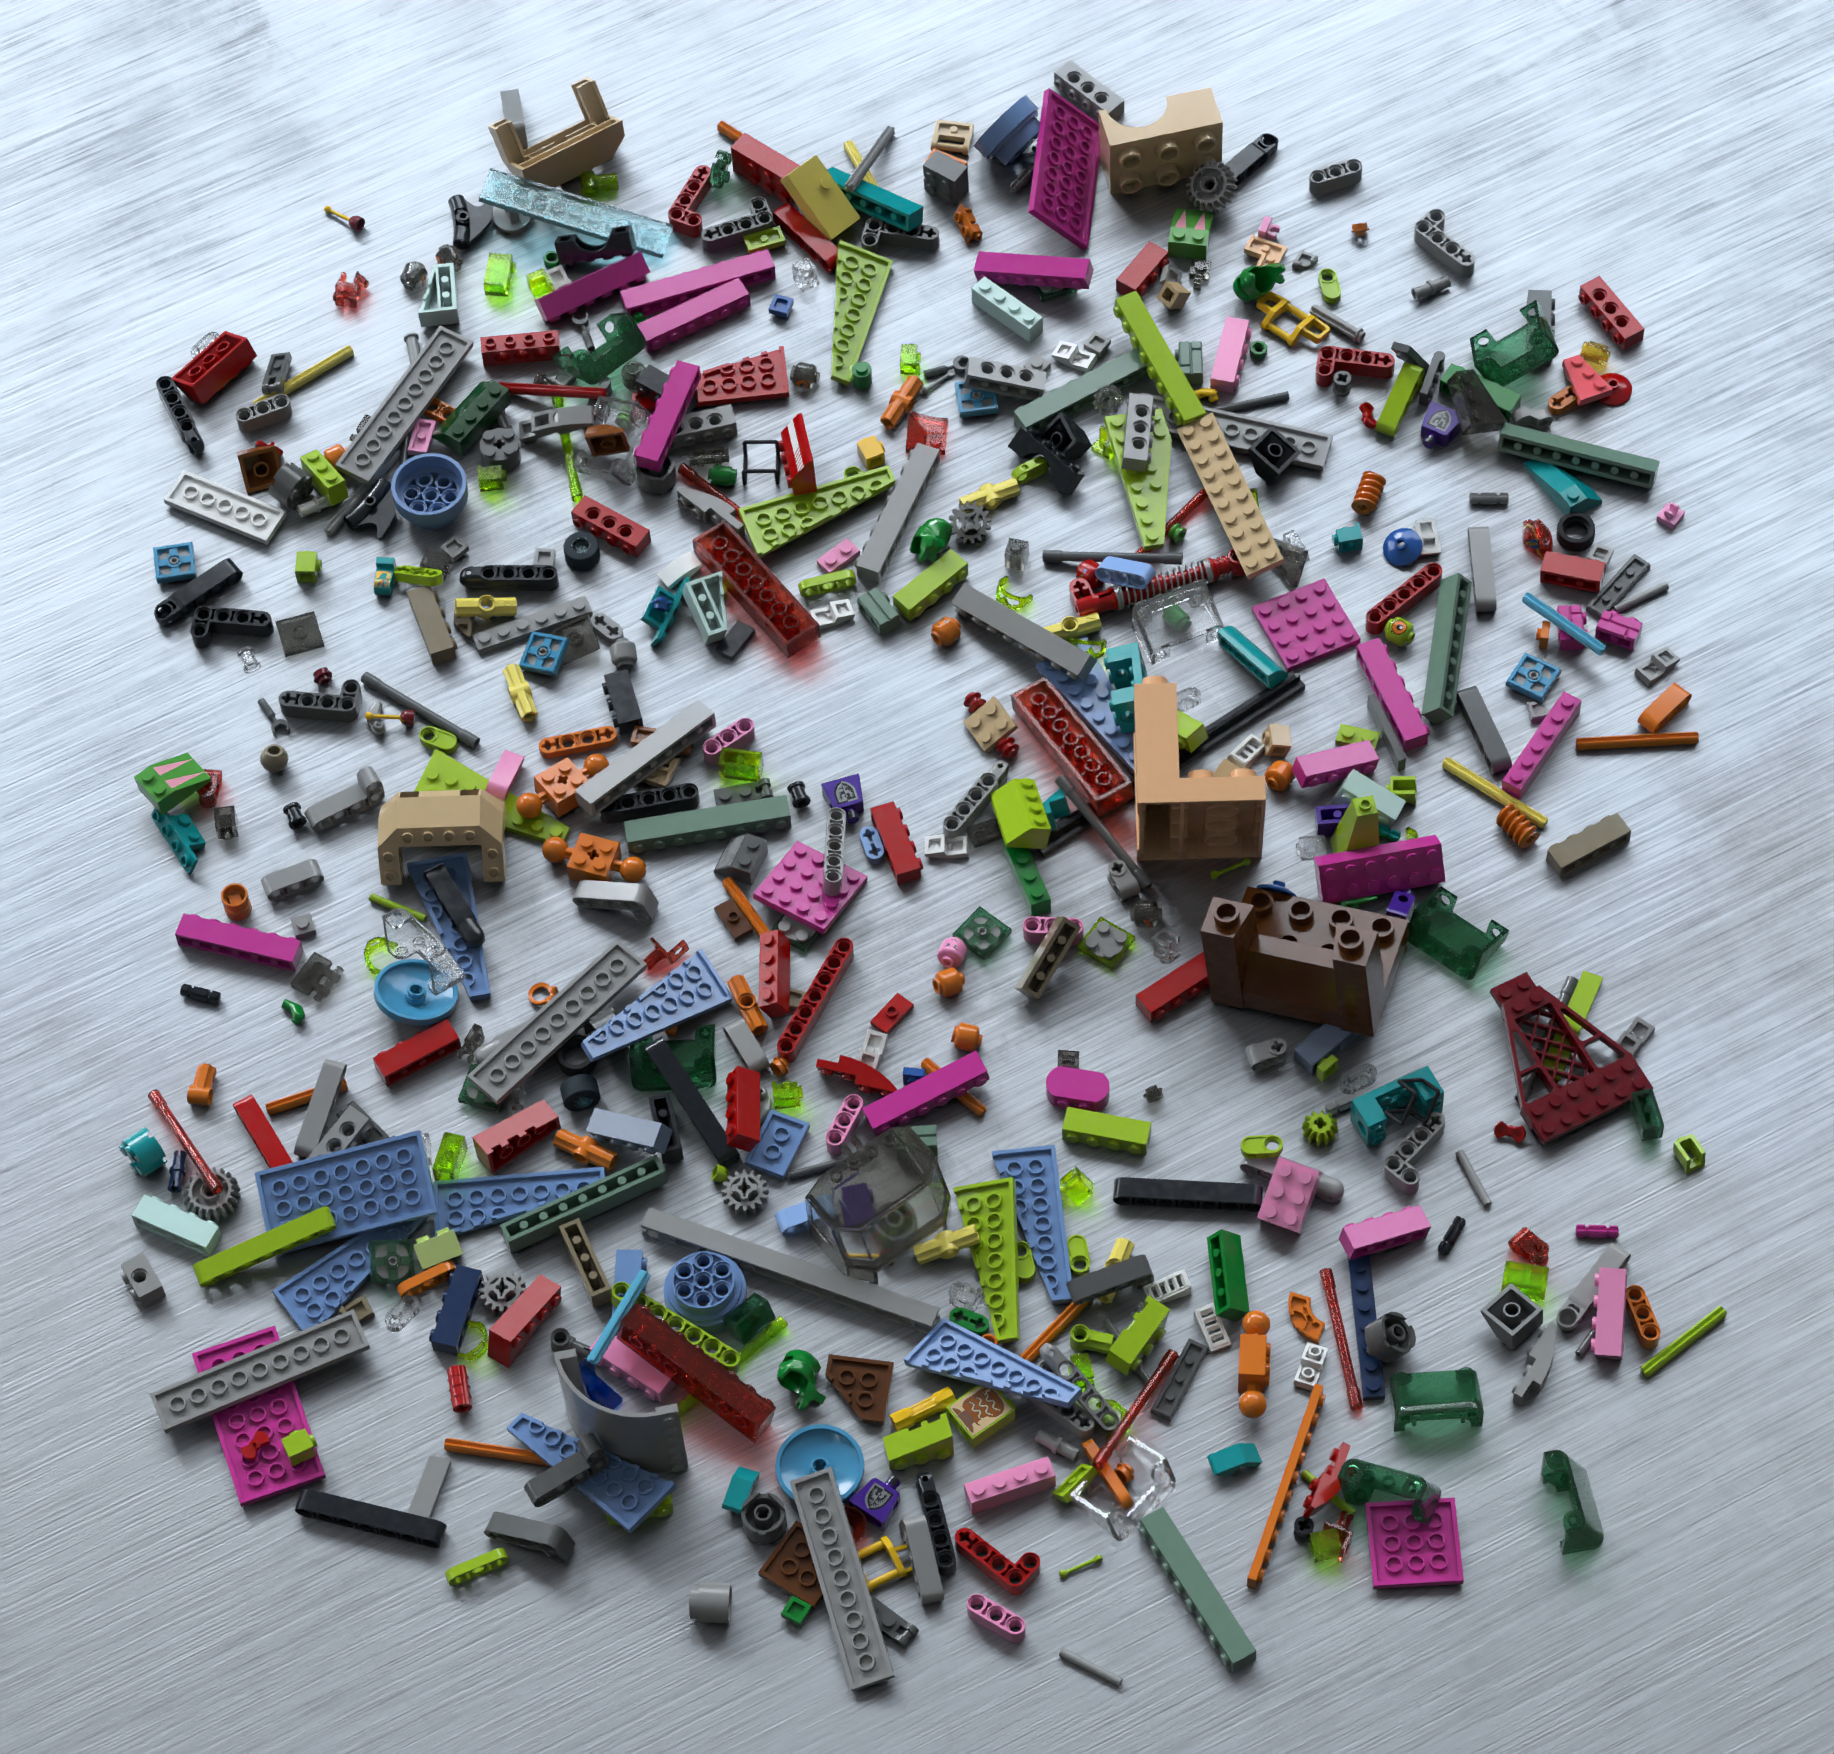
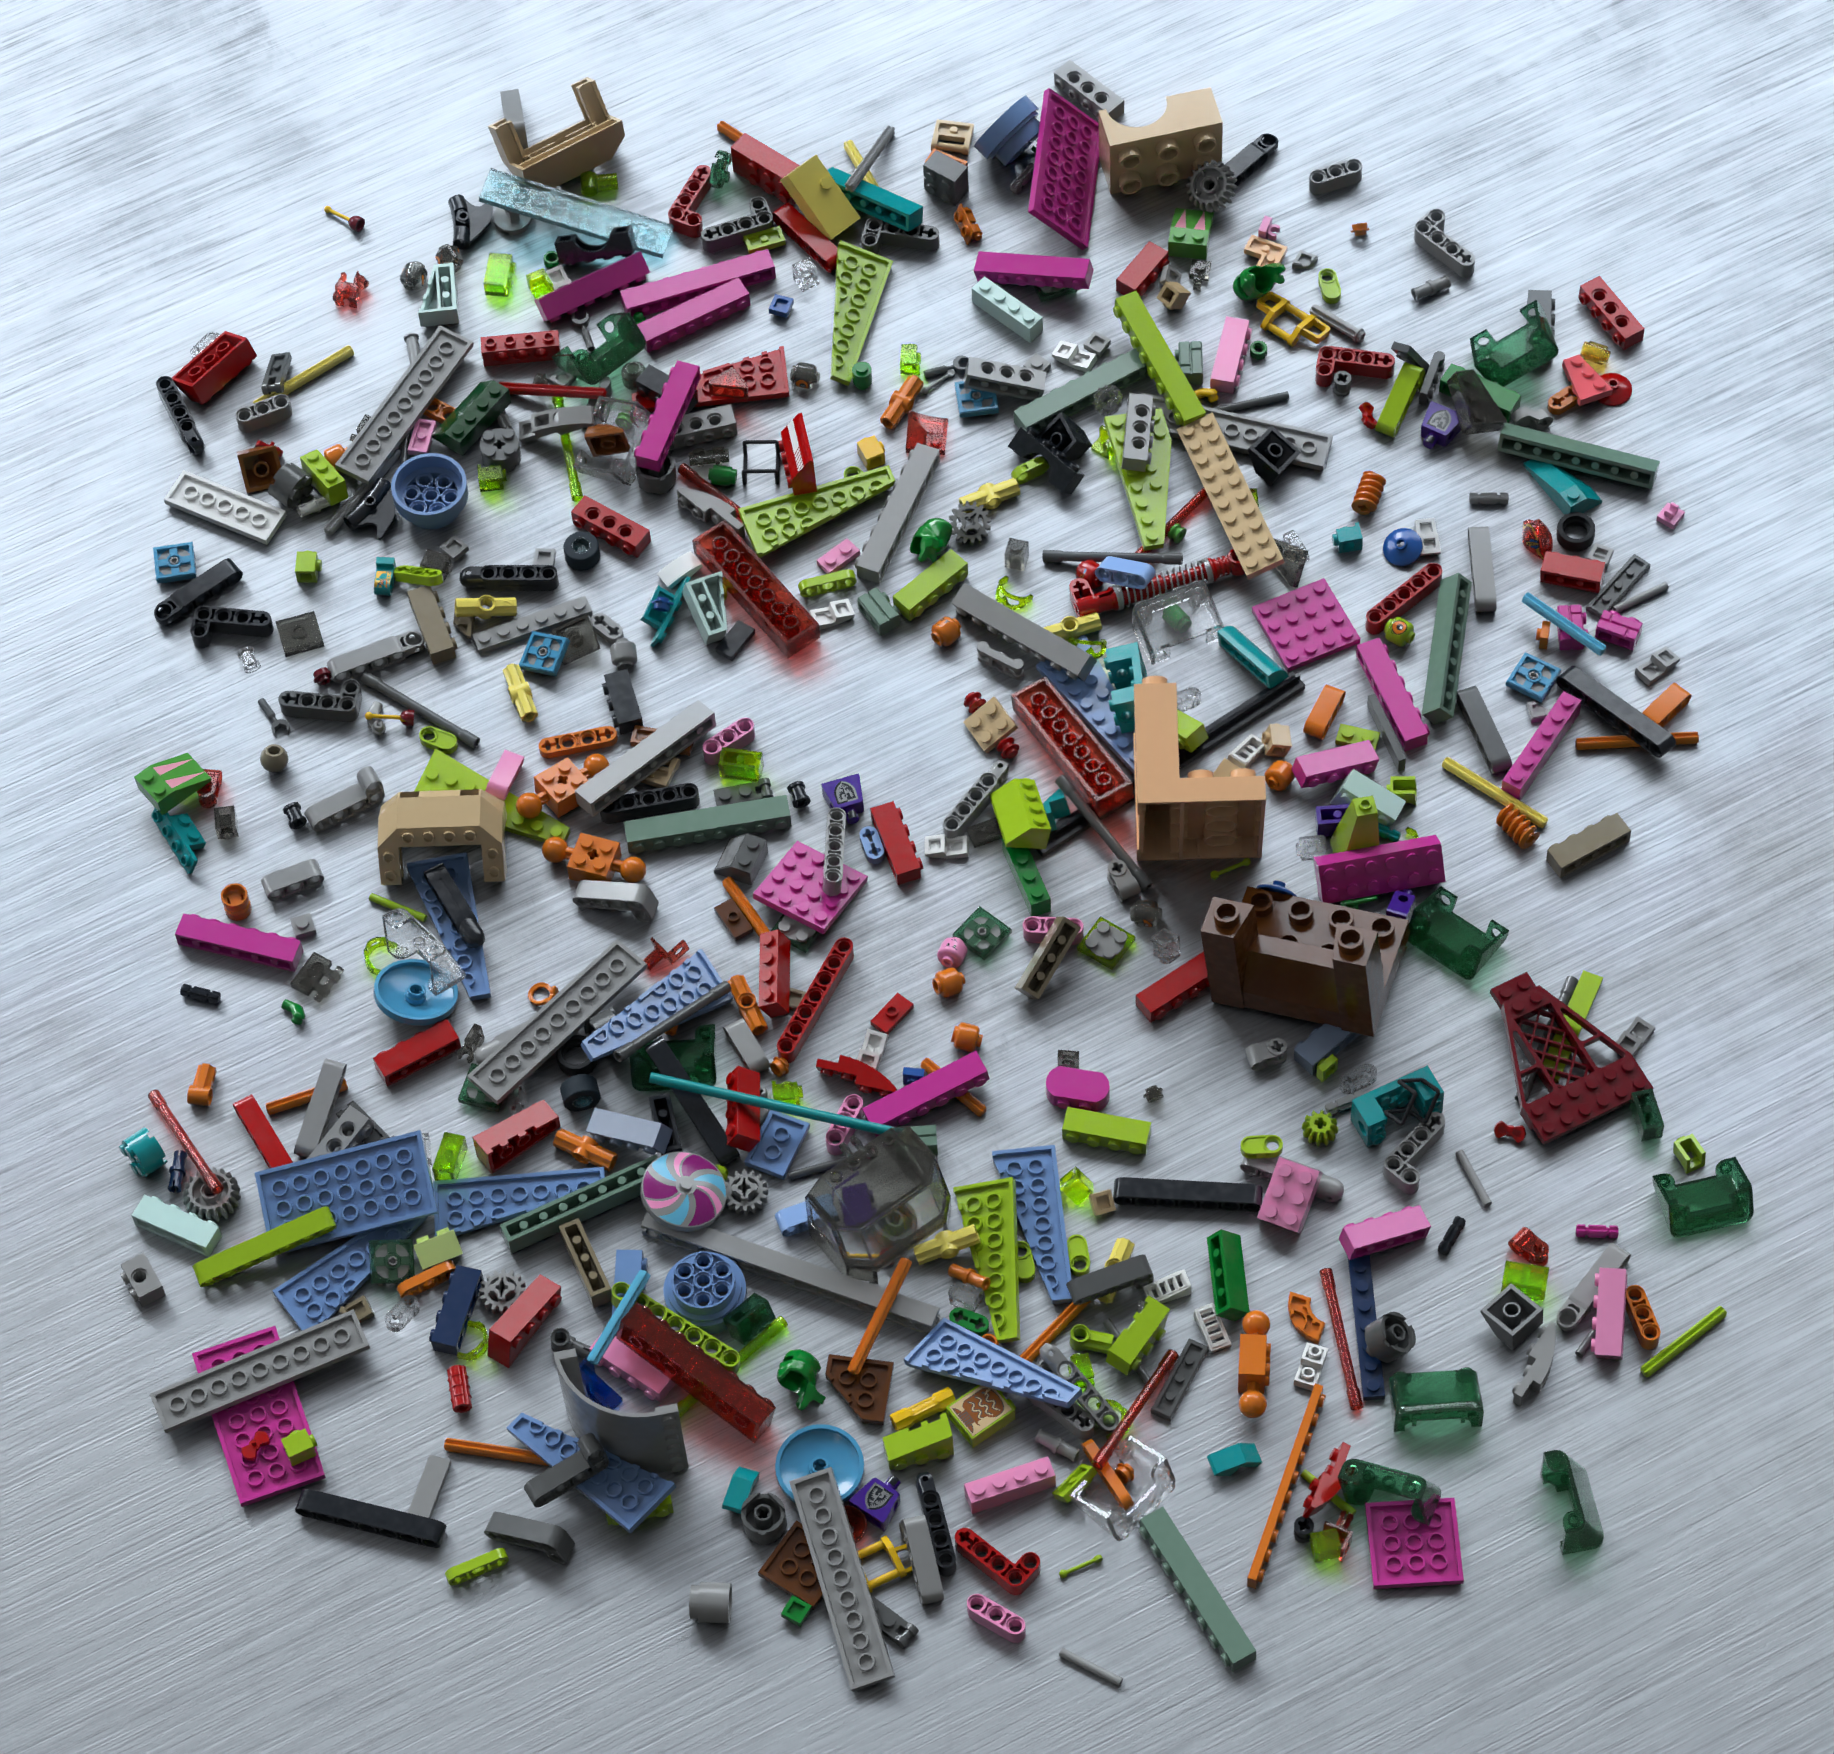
(374, 656): none -> light grey piece
(631, 1047): none -> dark grey piece
(683, 1191): none -> dish
(729, 385): none -> clear red slope
(769, 1104): none -> teal piece
(879, 1316): none -> orange axle
(969, 1276): none -> orange pin
(1000, 661): none -> light grey plate
(1102, 1202): none -> tan plate
(1324, 711): none -> orange beam
(1616, 711): none -> beam
(1706, 1202): none -> clear green windscreen

